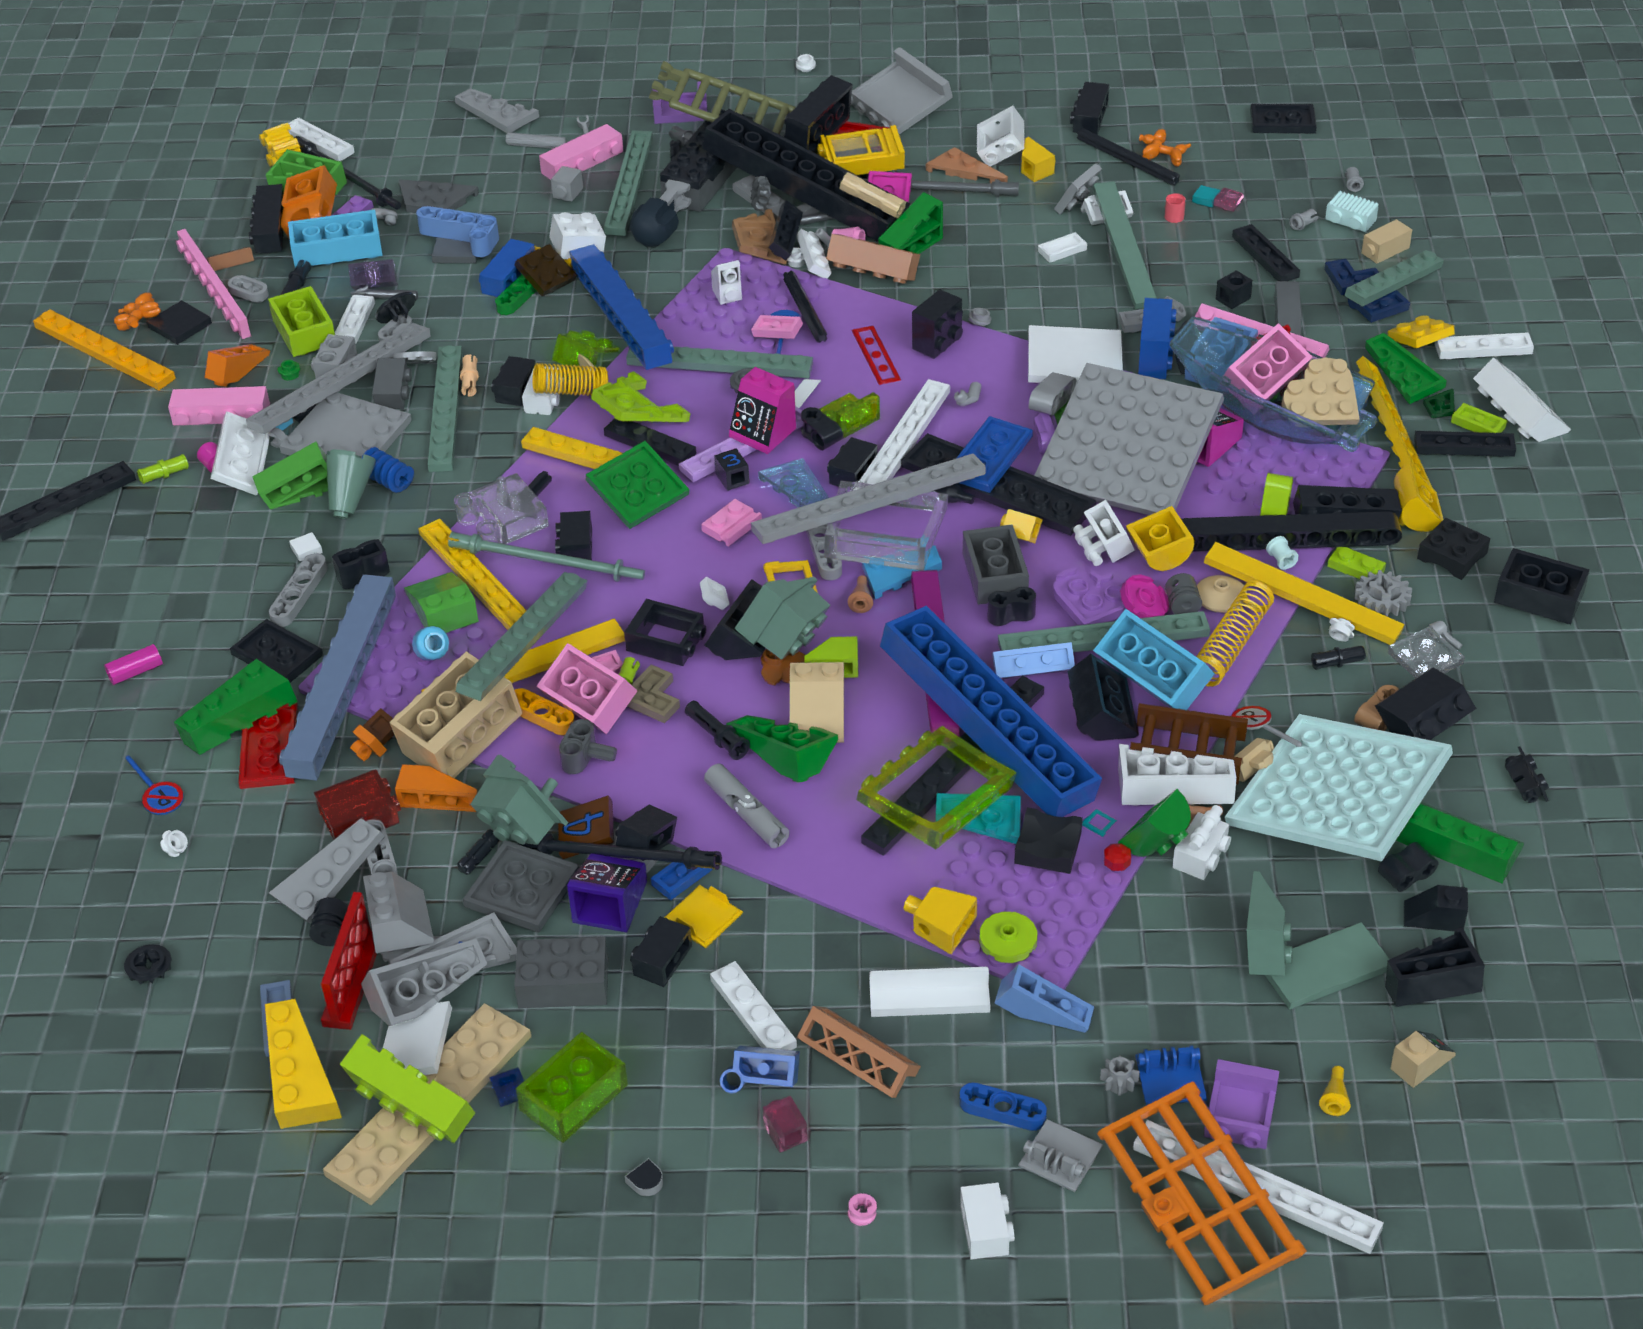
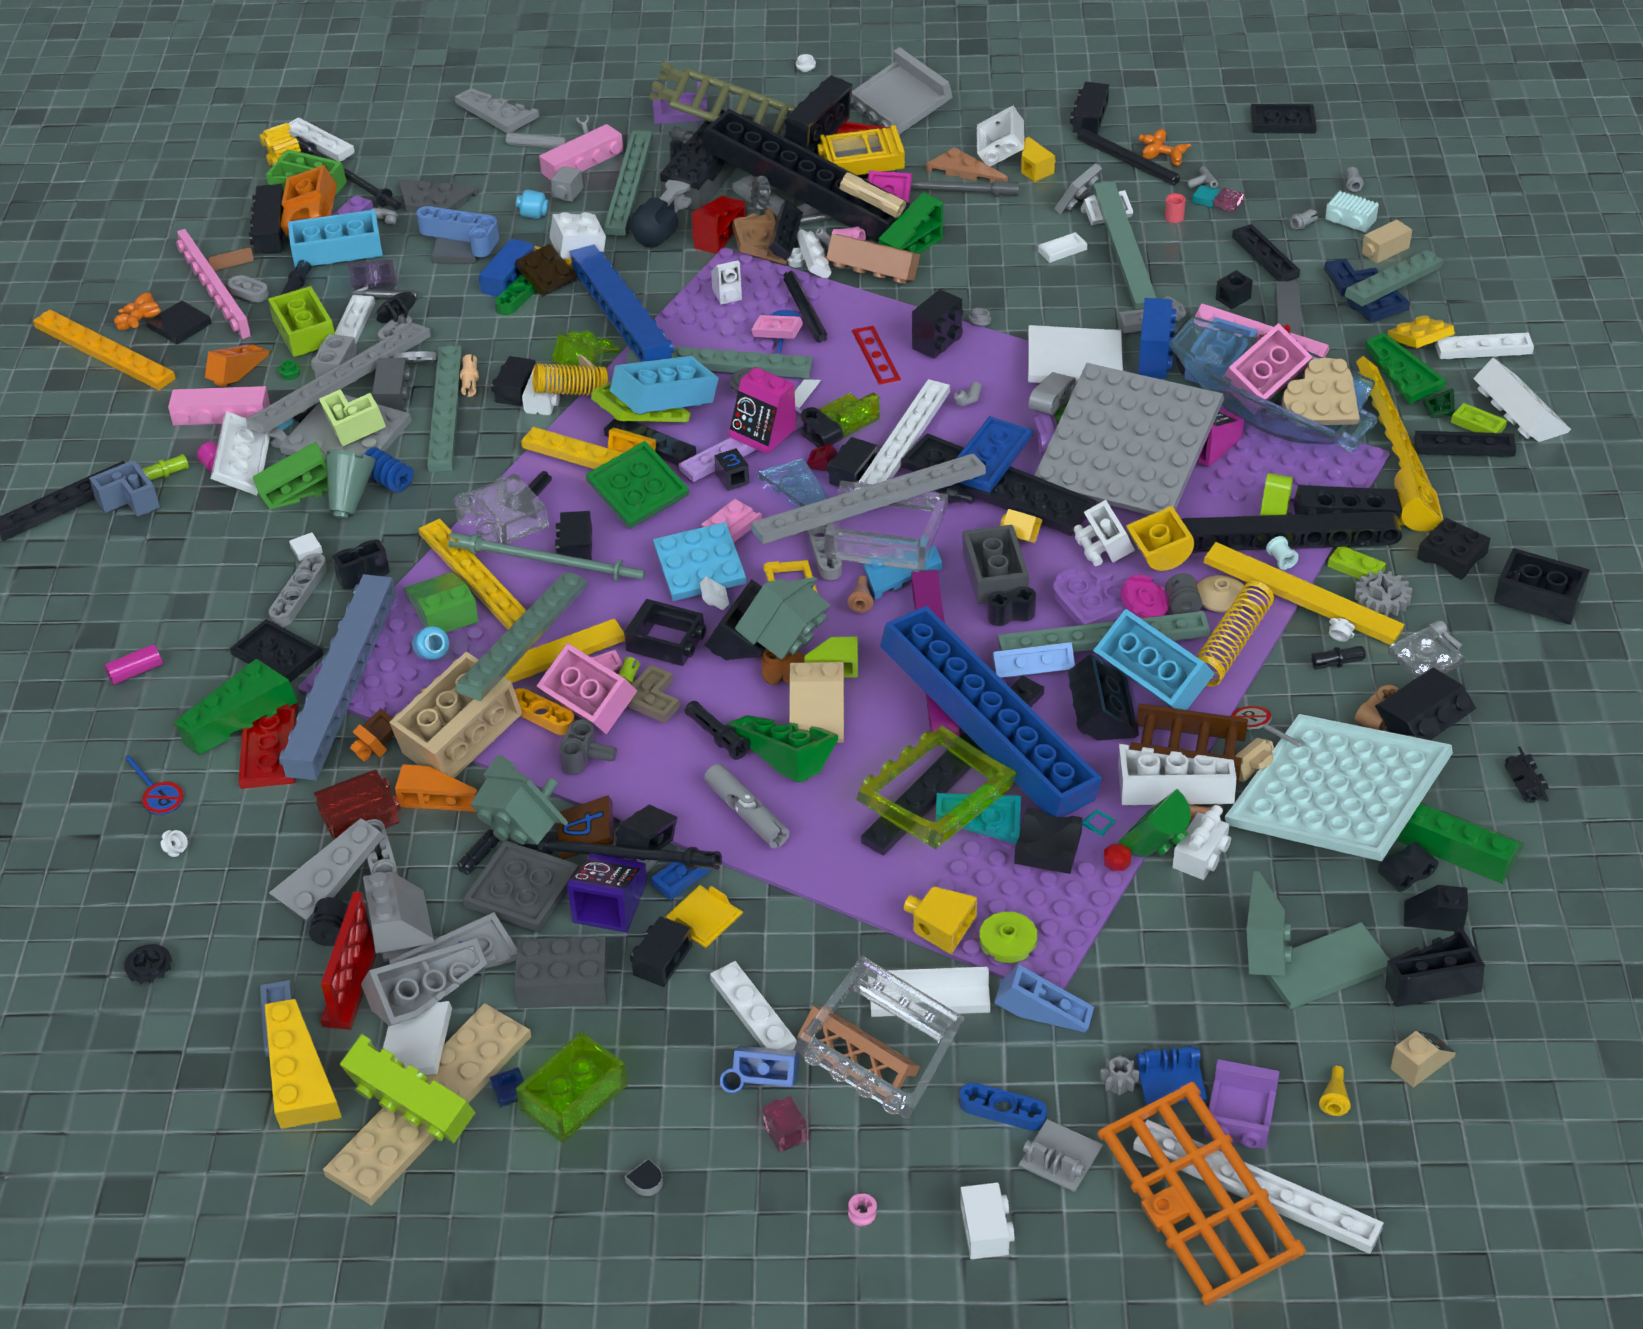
(125, 486): none -> sand blue brick
(352, 419): none -> yellowish green brick
(532, 204): none -> medium azure head
(624, 440): none -> light orange plate
(663, 384): none -> medium azure brick
(699, 554): none -> medium azure plate
(714, 223): none -> red wedge
(821, 456): none -> dark red slope
(903, 1002): none -> clear windscreen
(1206, 177): none -> light grey piece

